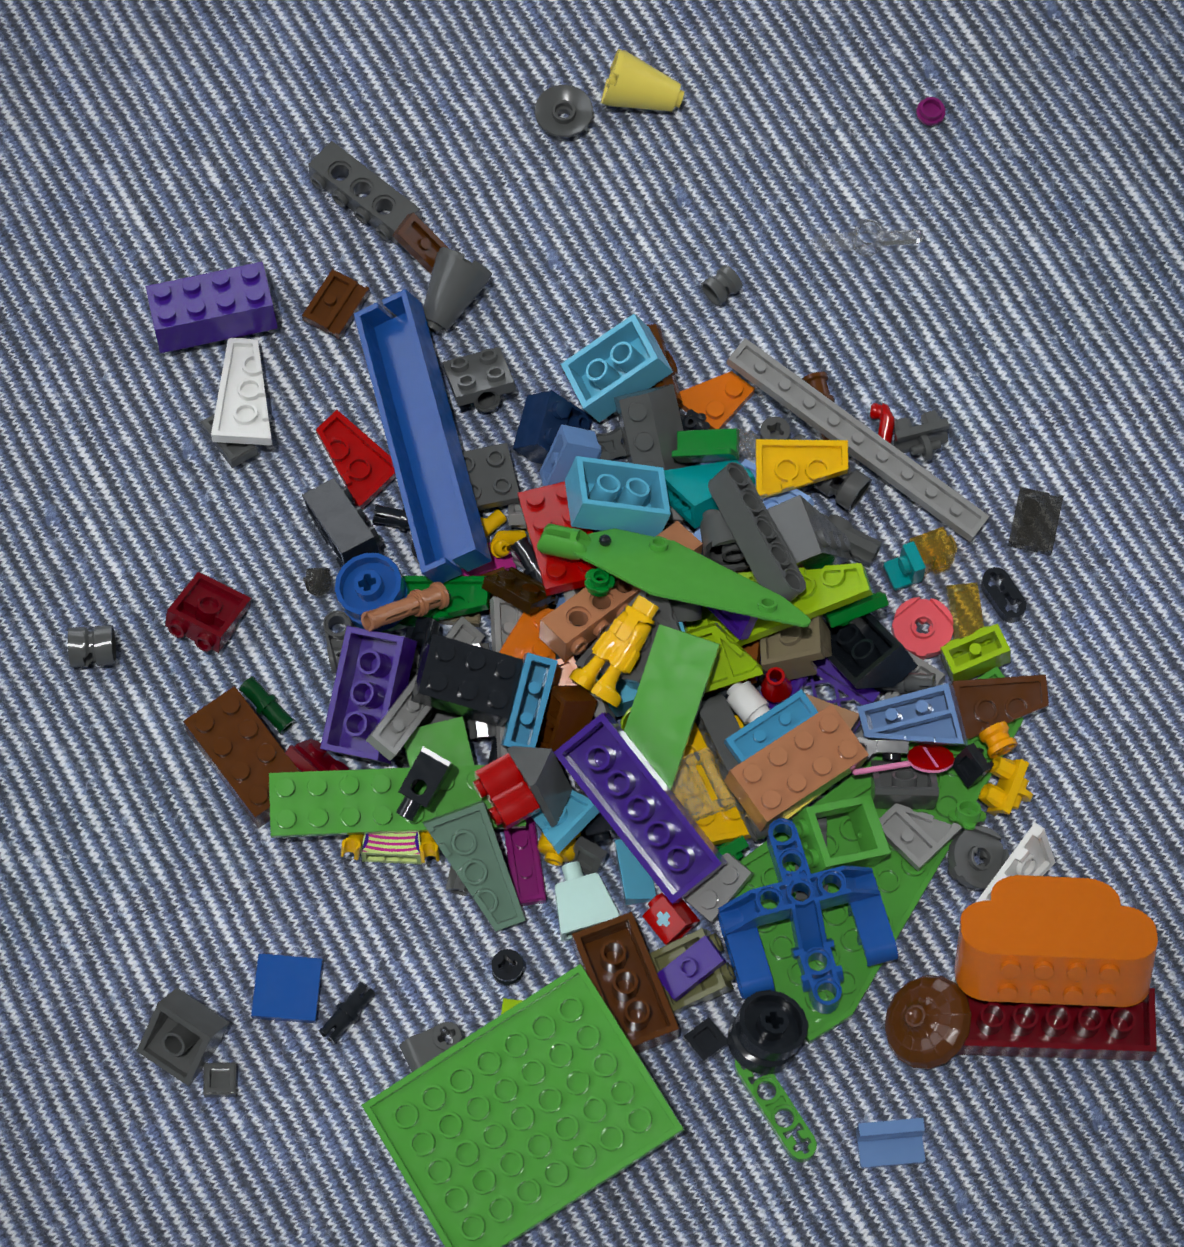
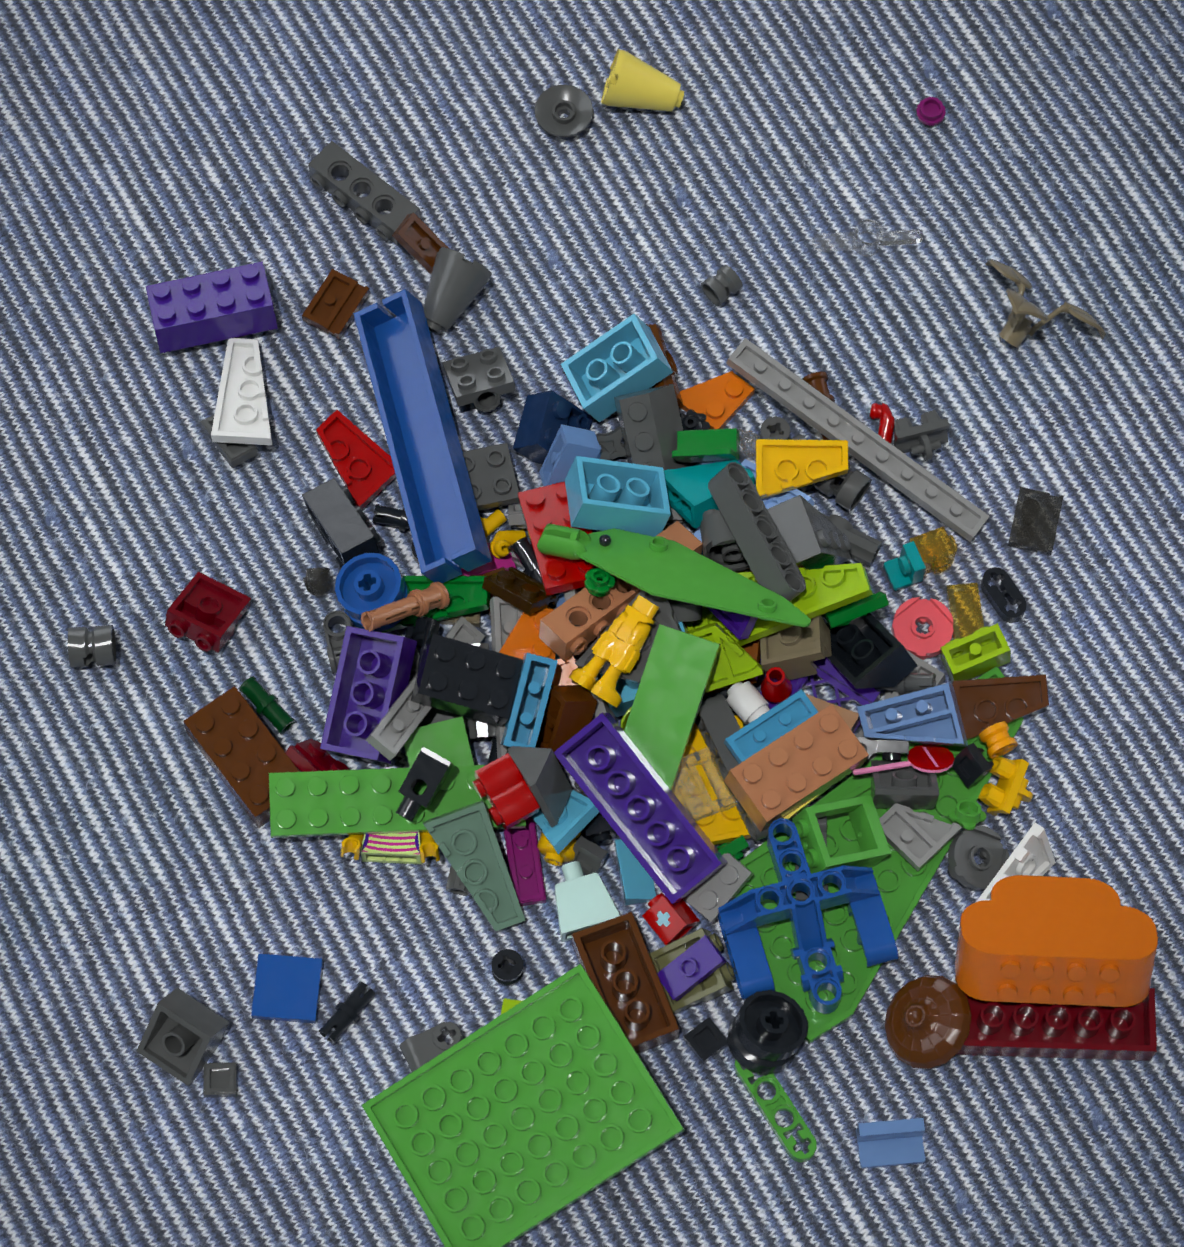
(1018, 323): none -> dark tan plant

